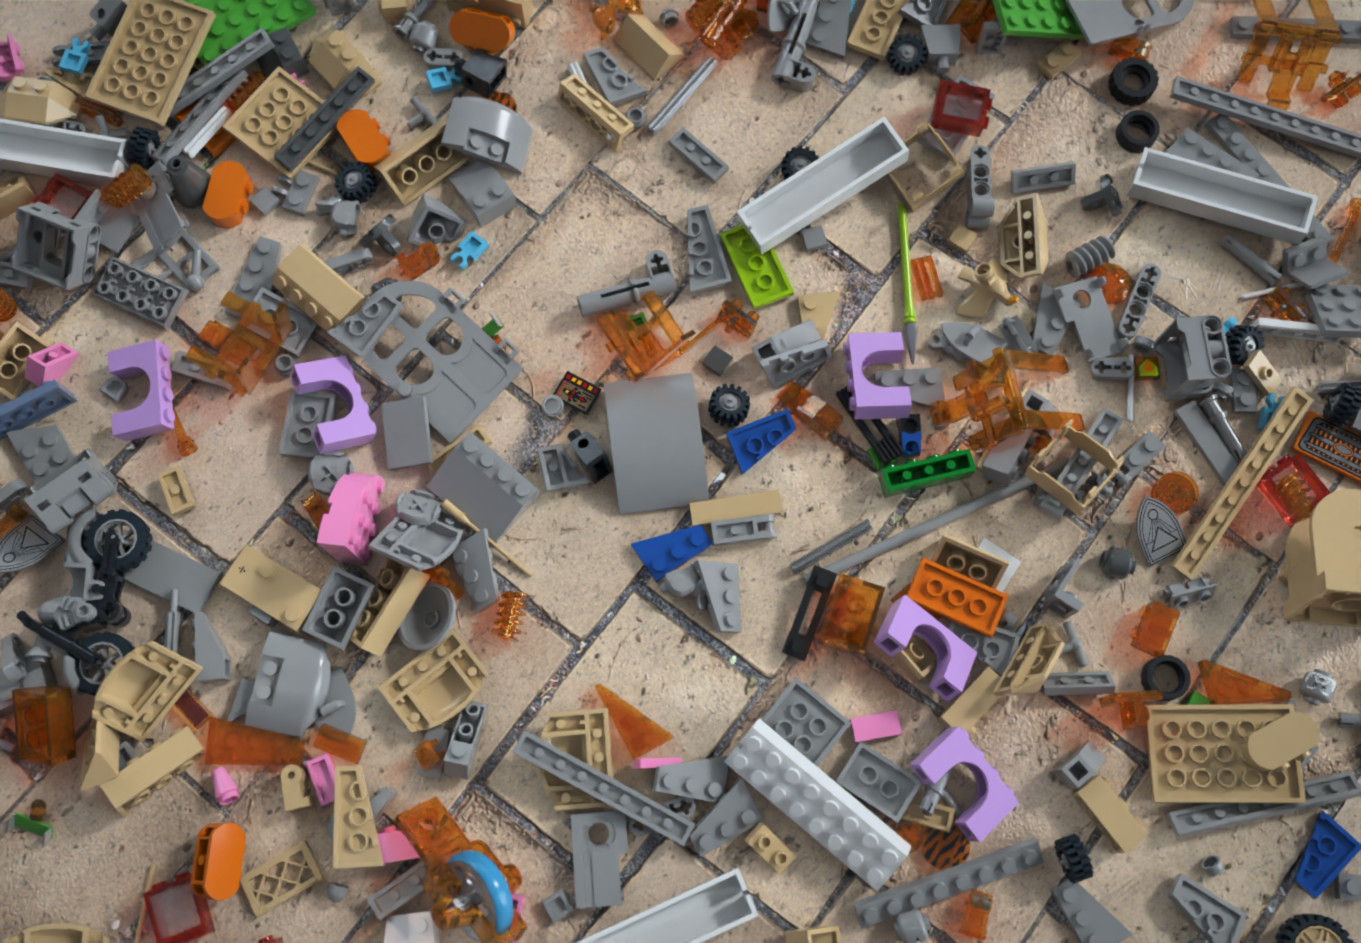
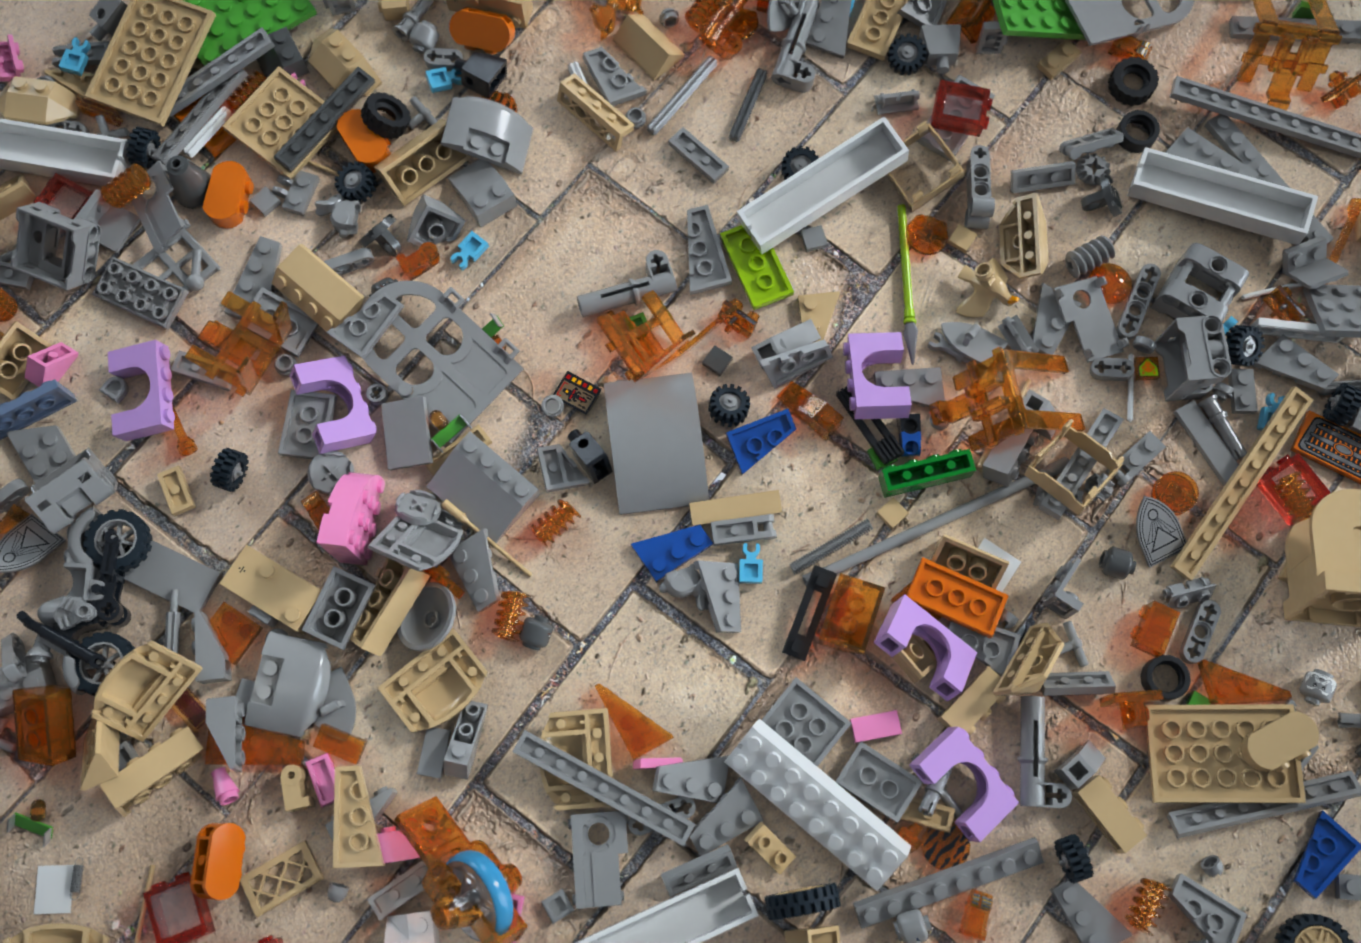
(53, 889): none -> white sticker
(76, 878): none -> light grey piece
(225, 724): none -> light grey slope
(229, 469): none -> black wheel
(234, 631): none -> clear orange wing
(380, 124): none -> black tyre
(383, 394): none -> light grey bush
(426, 755): clear orange tile -> none
(447, 429): none -> piece
(536, 632): none -> dark grey head
(554, 522): none -> clear orange piece
(698, 870): none -> light grey plate
(748, 105): none -> dark grey axle
(751, 568): none -> medium azure plate
(802, 901): none -> black wheel
(892, 513): none -> tan tile
(897, 102): none -> light grey hinge
(927, 234): none -> clear orange dish
(930, 294): clear orange tile -> none
(1033, 758): none -> light grey piece
(1042, 443): clear orange plate -> none
(1085, 172): none -> light grey gear
(1089, 143): none -> light grey plate
(1147, 905): none -> clear orange piece
(1200, 614): none -> light grey beam
(1212, 269): none -> light grey piece
(1252, 260): light grey pin -> none
(1262, 372): tan plate -> none
(1296, 363): none -> light grey wing
(1303, 11): none -> bright green tile

